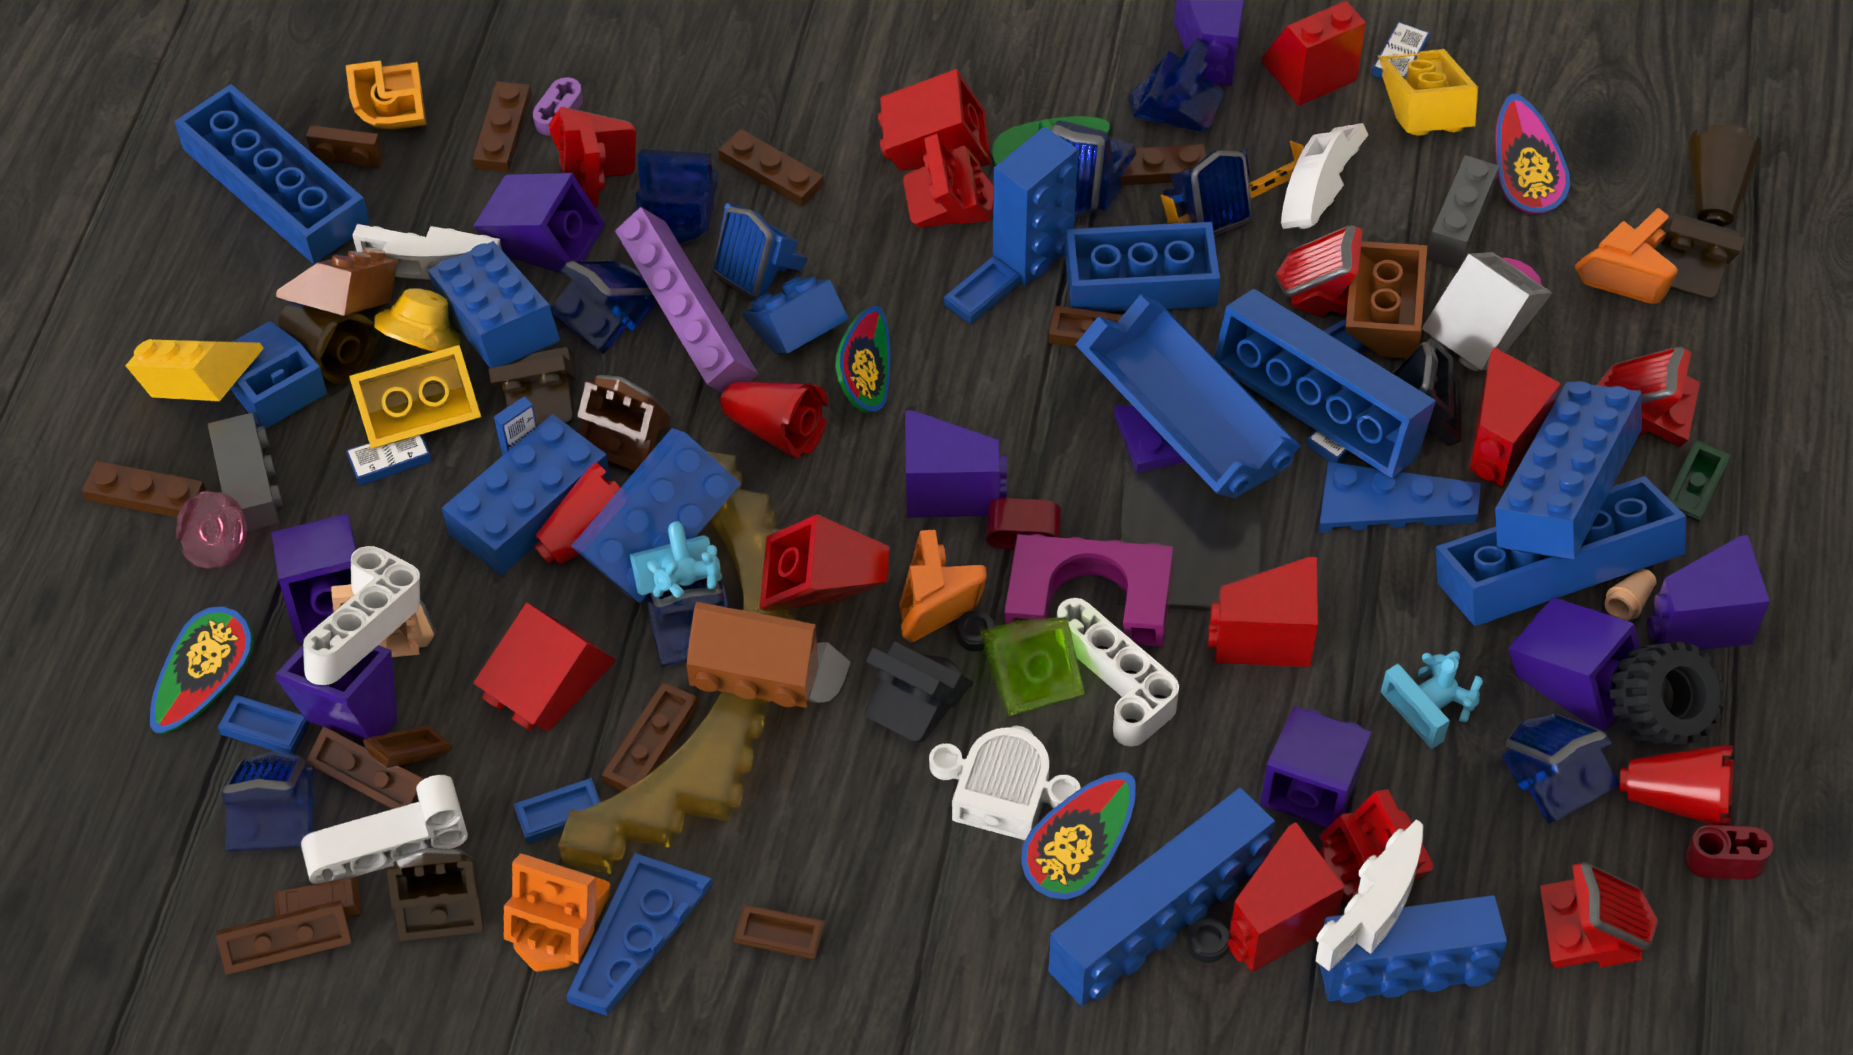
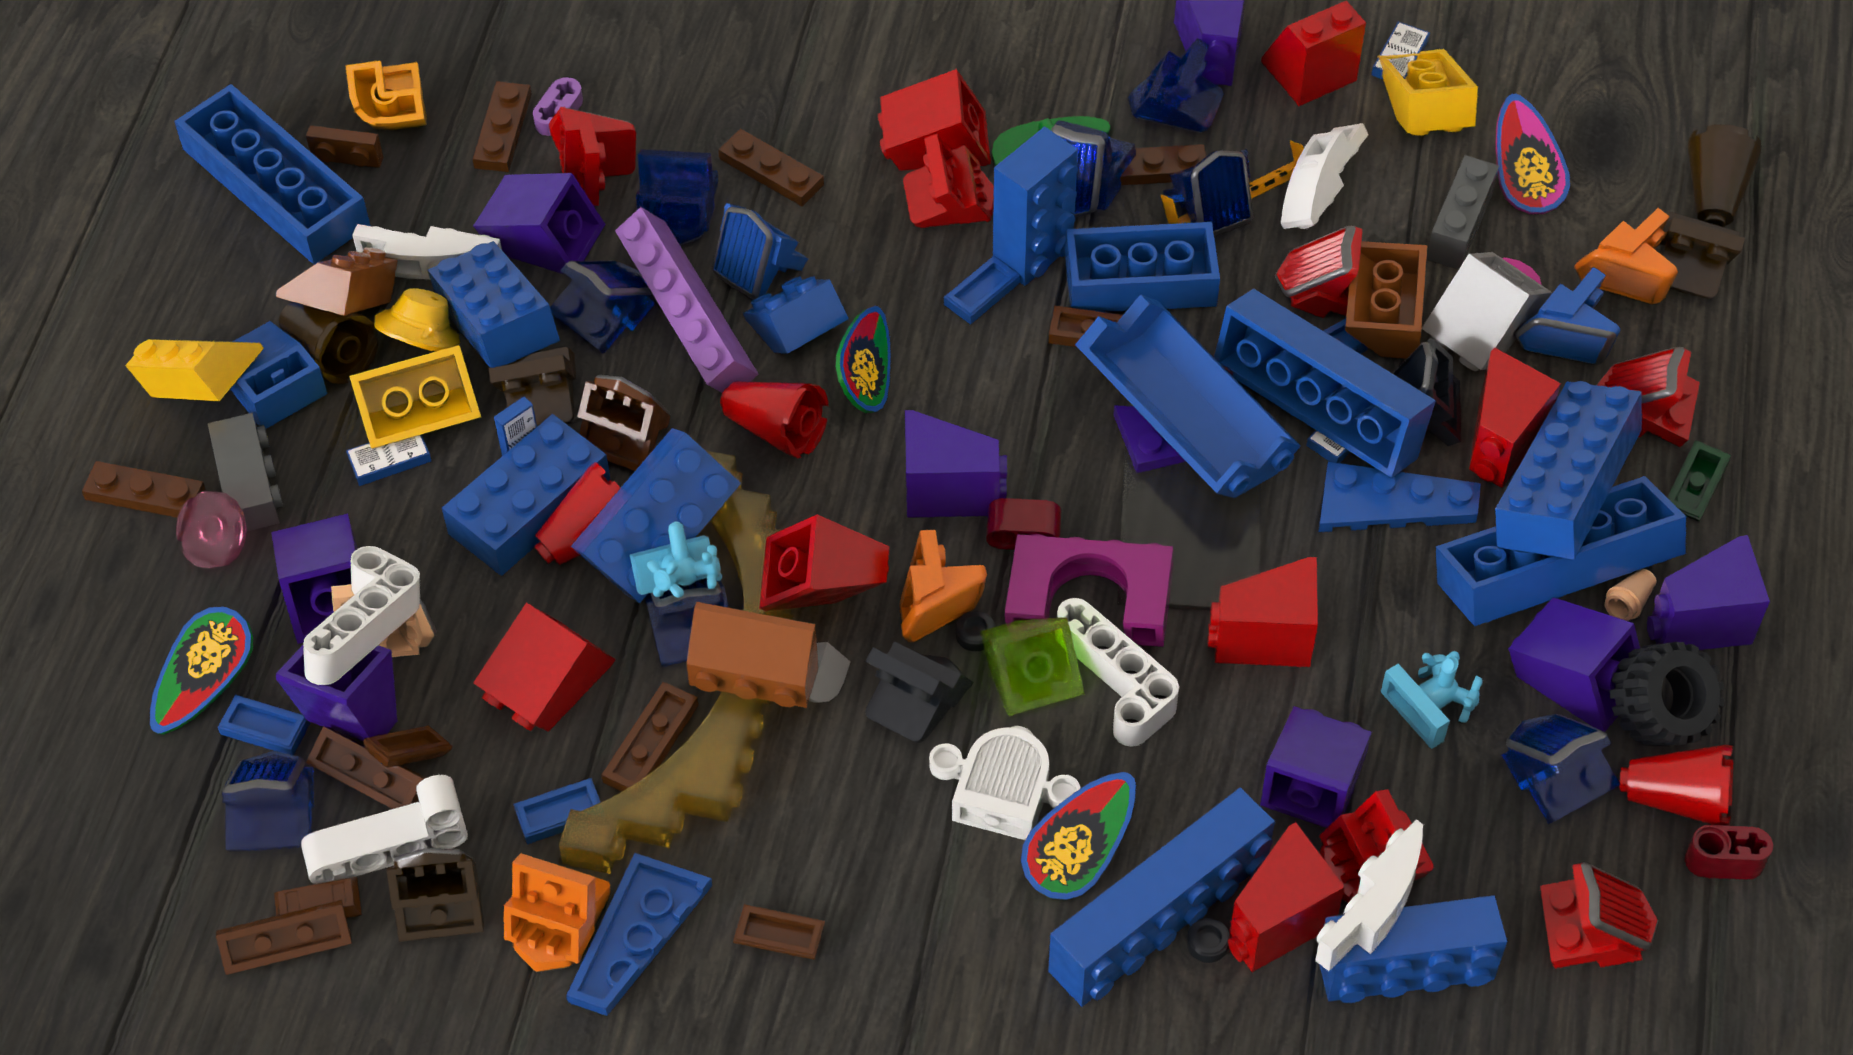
(1570, 325): none -> blue piece

